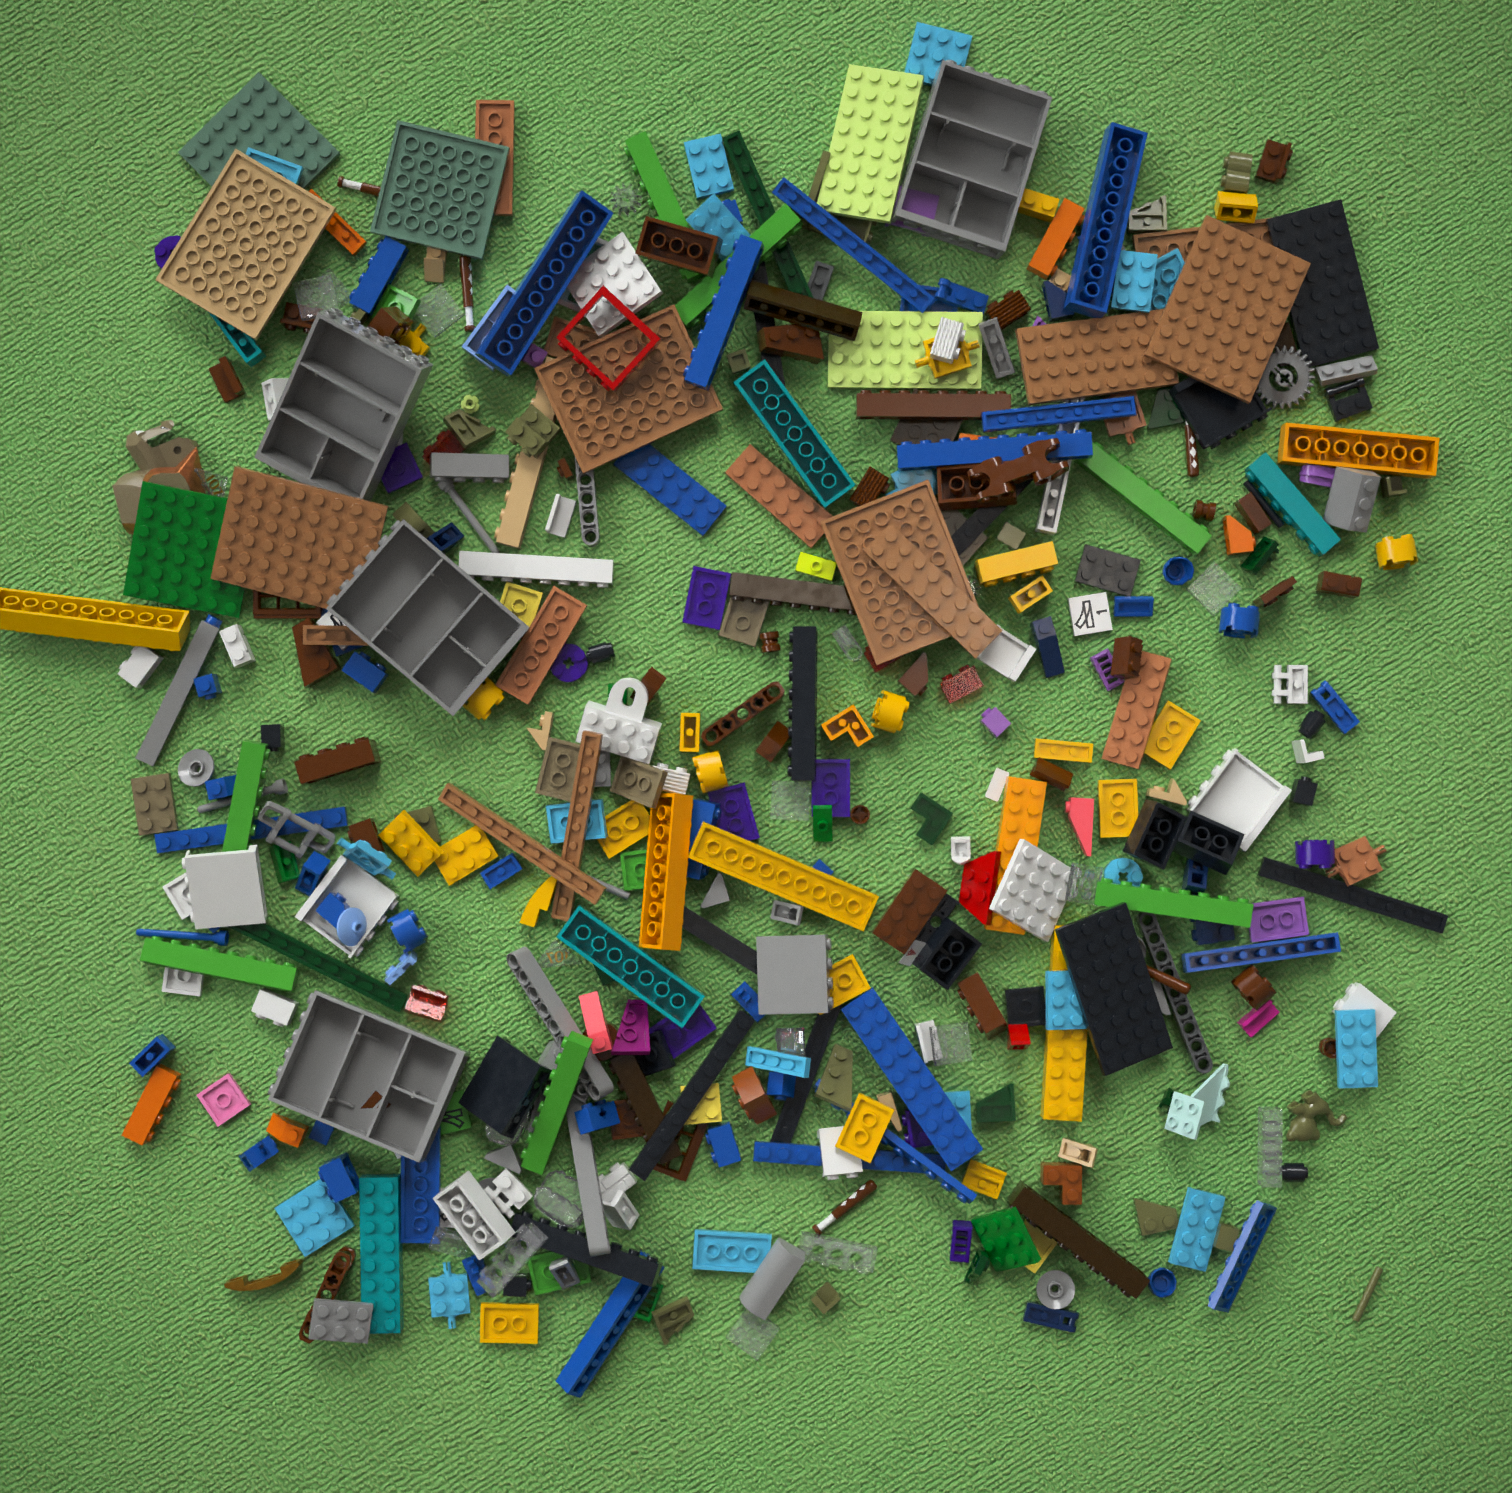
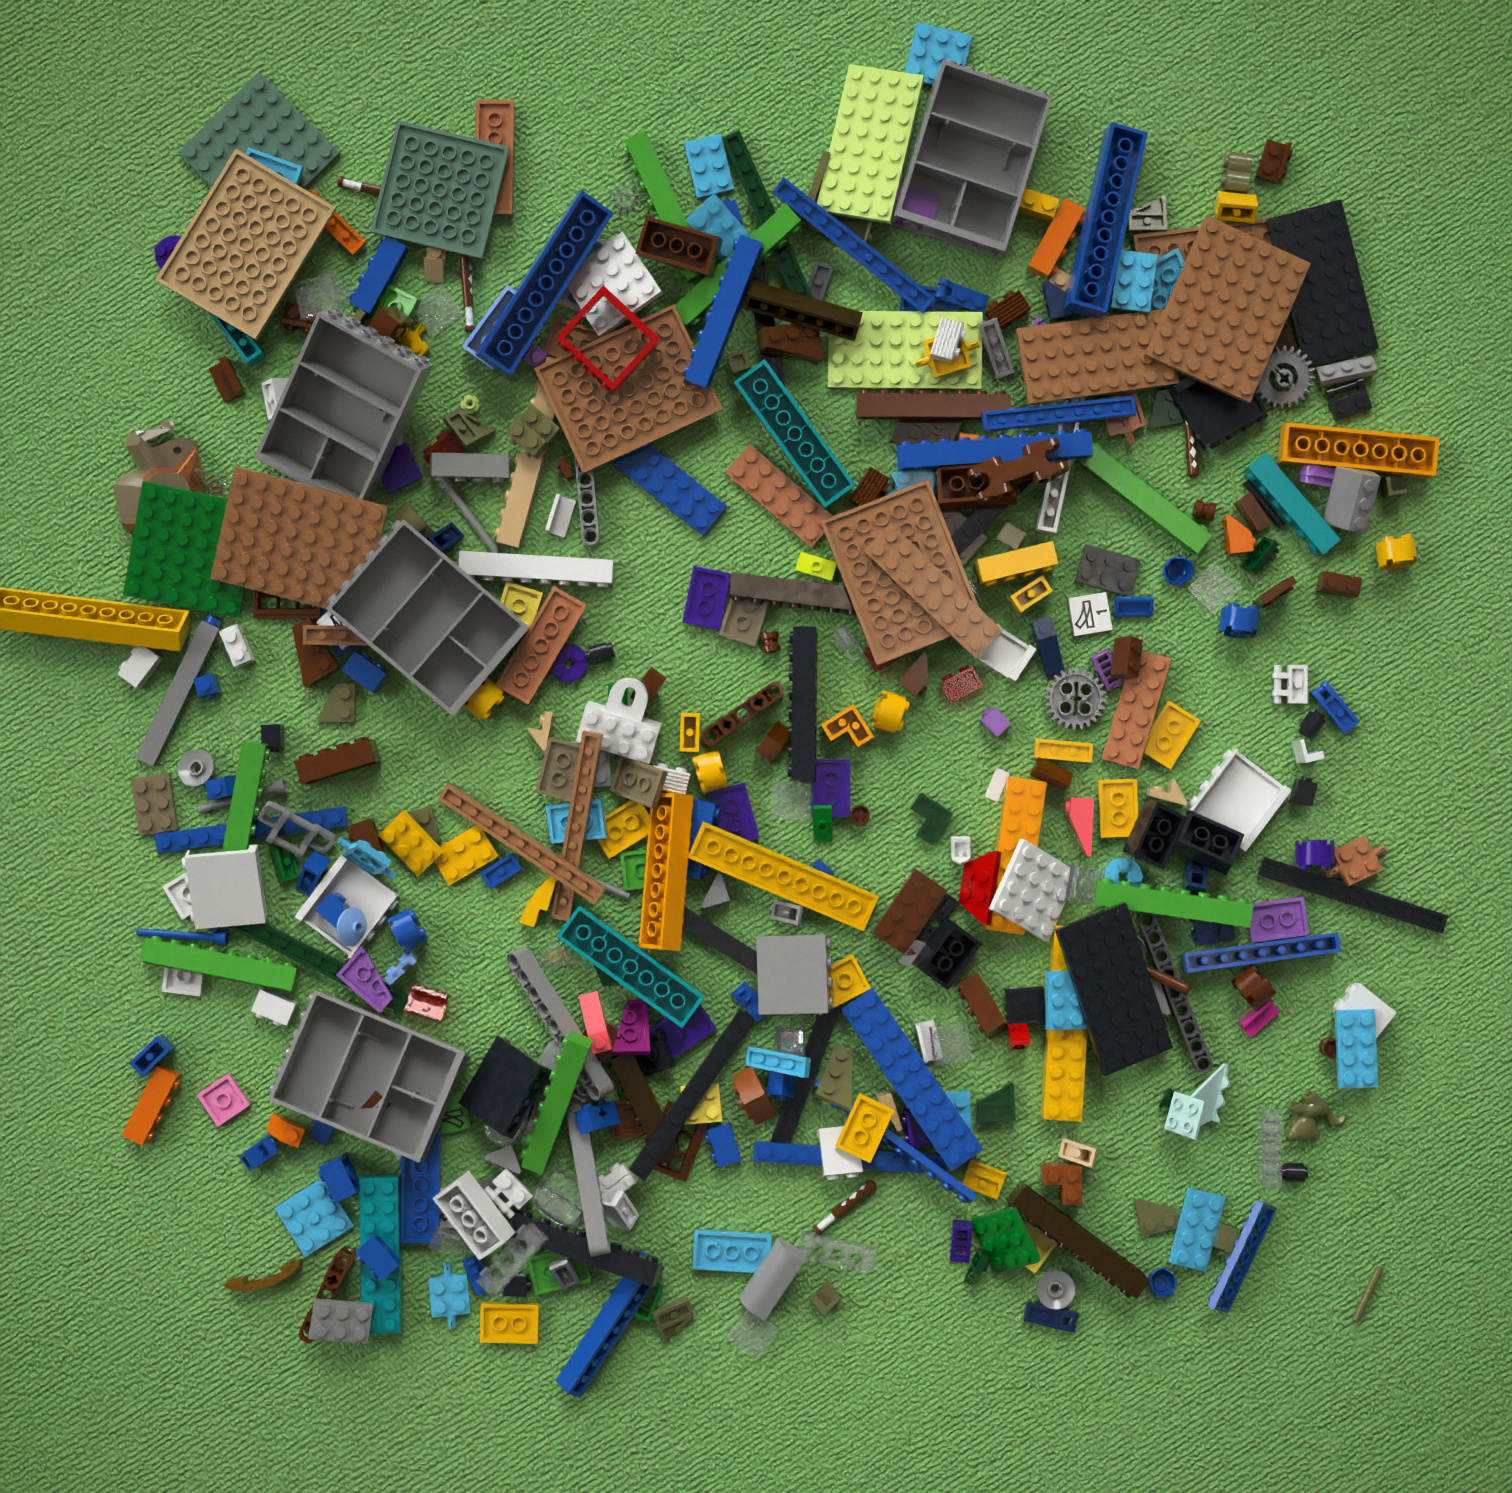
(340, 705): none -> olive wing
(365, 980): none -> medium lavender wing
(378, 1257): none -> blue brick
(1092, 699): none -> light grey gear

